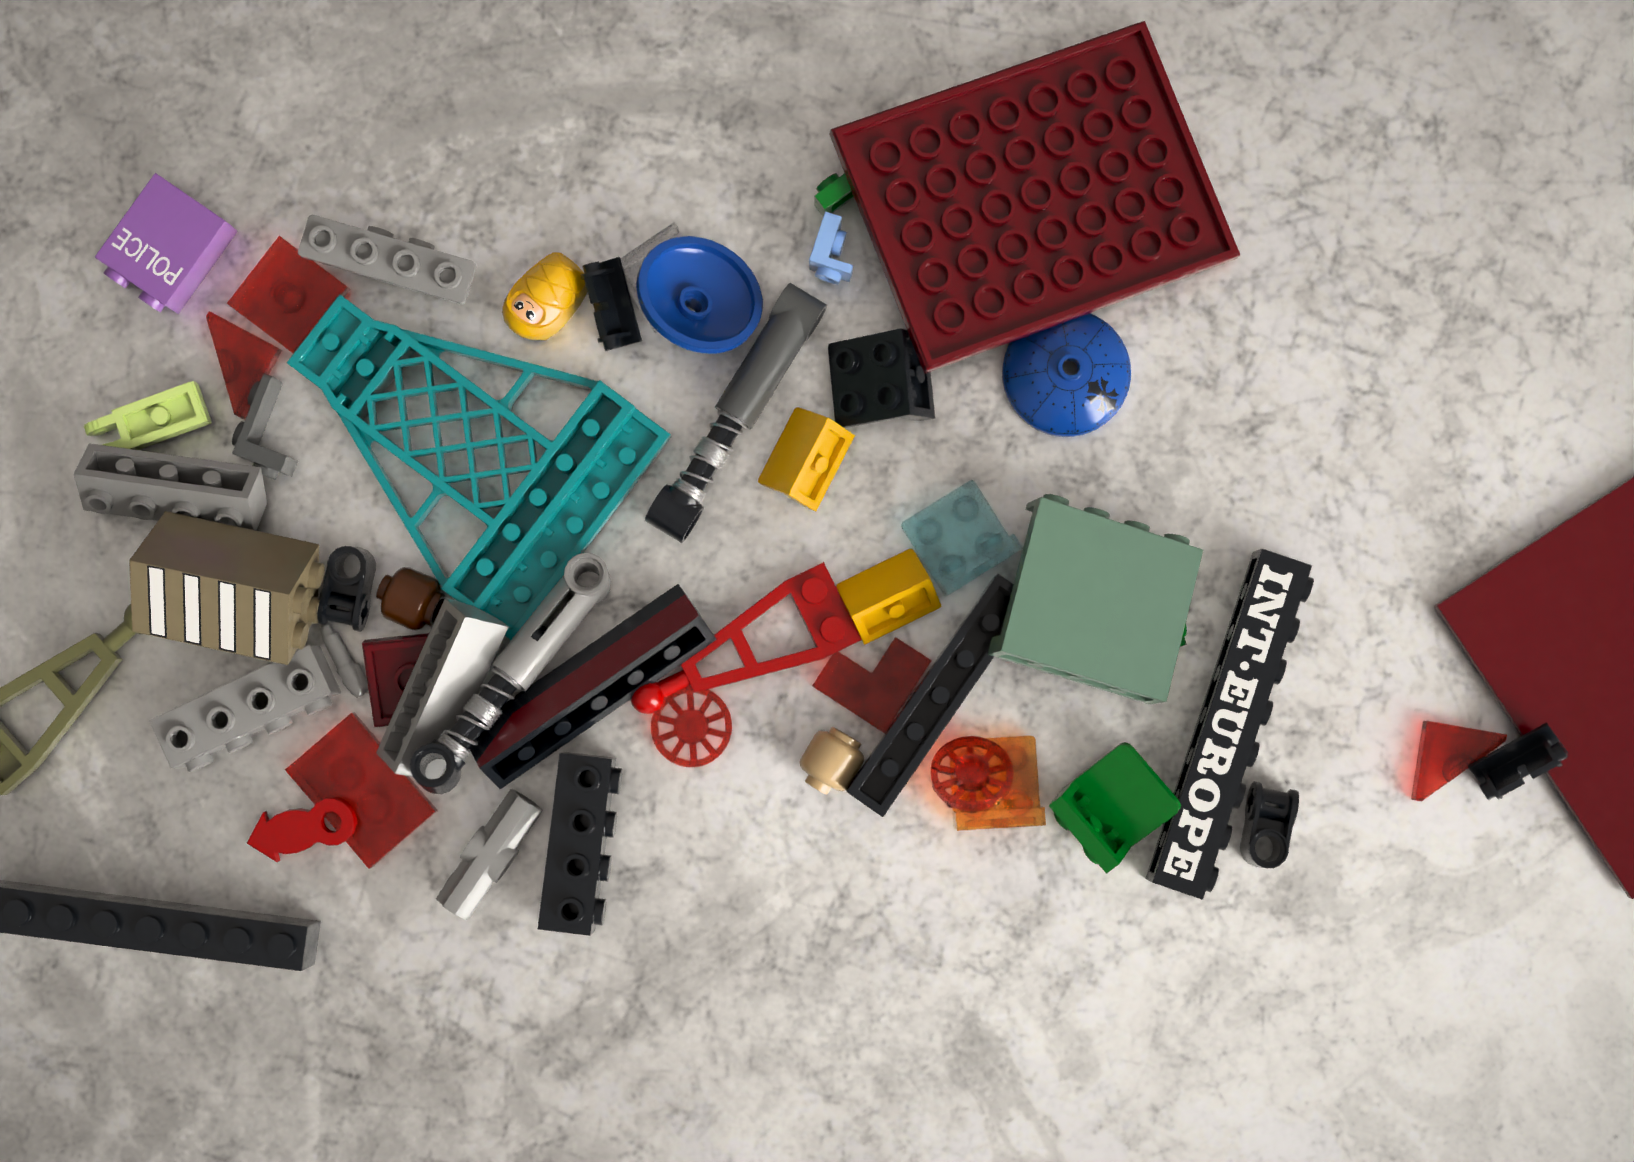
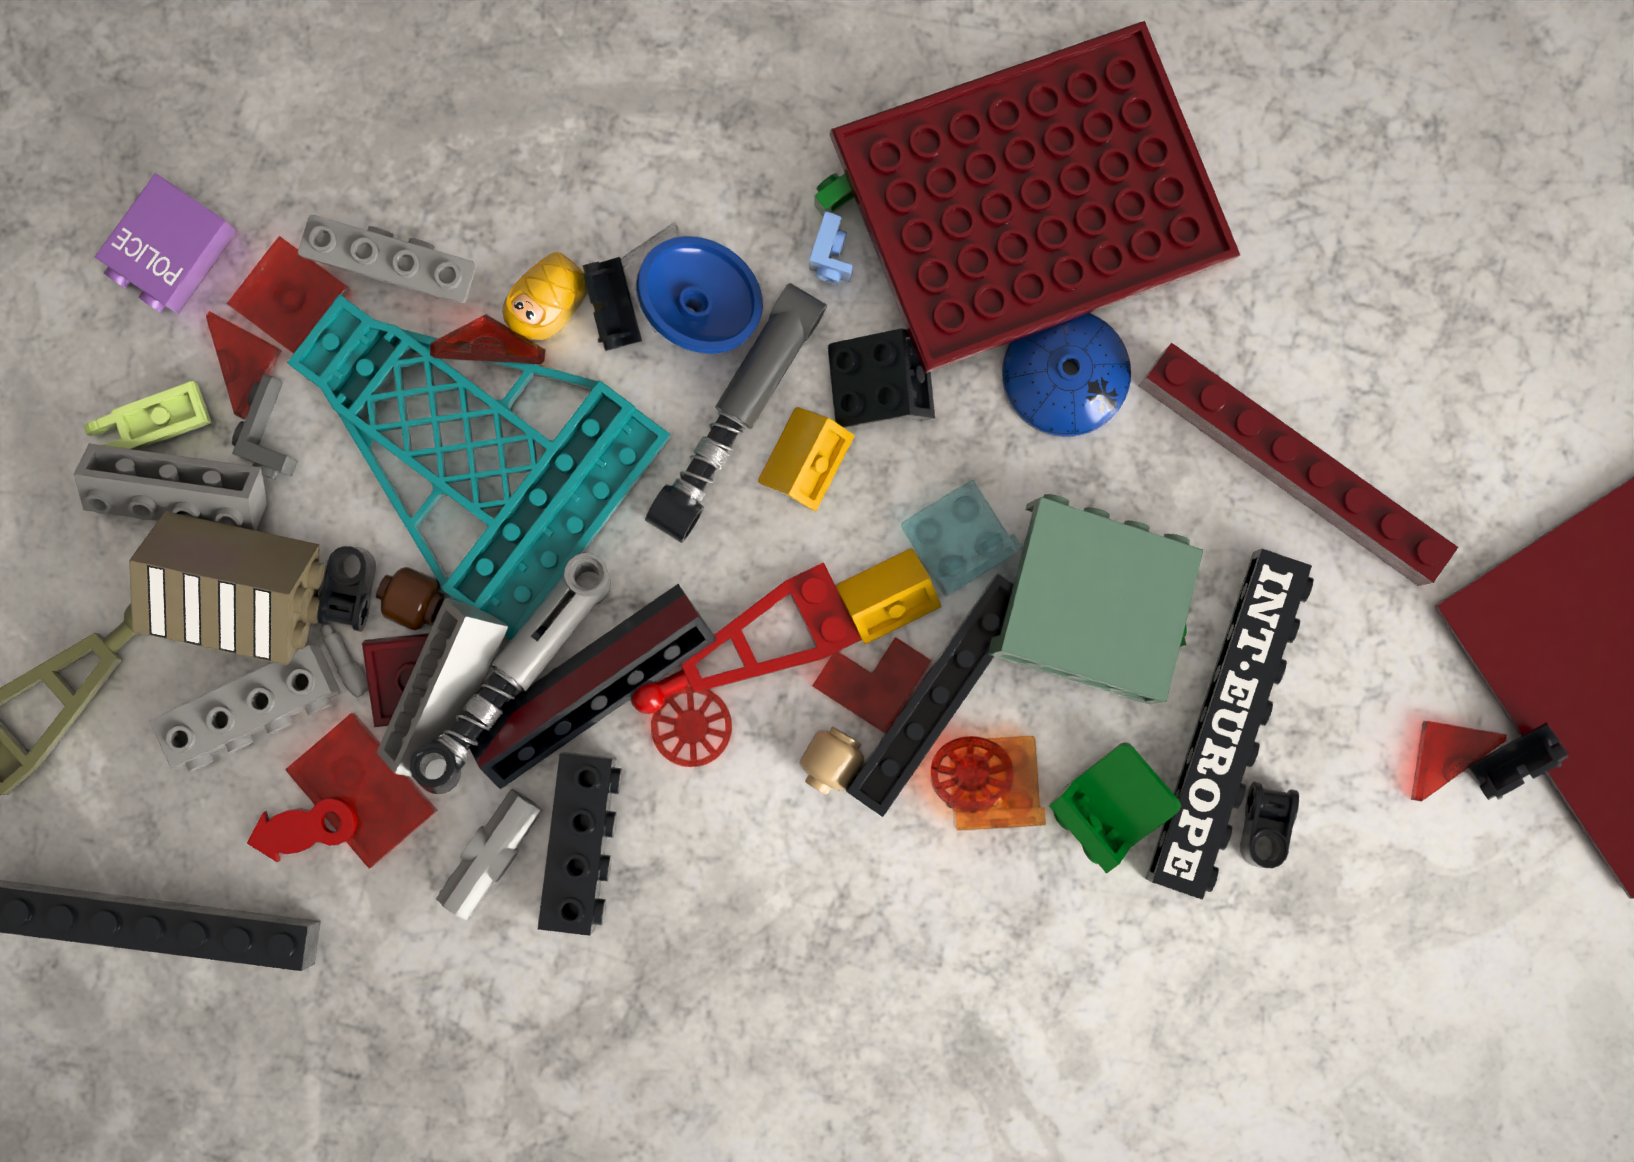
(487, 341): none -> clear red tile
(1298, 466): none -> dark red brick

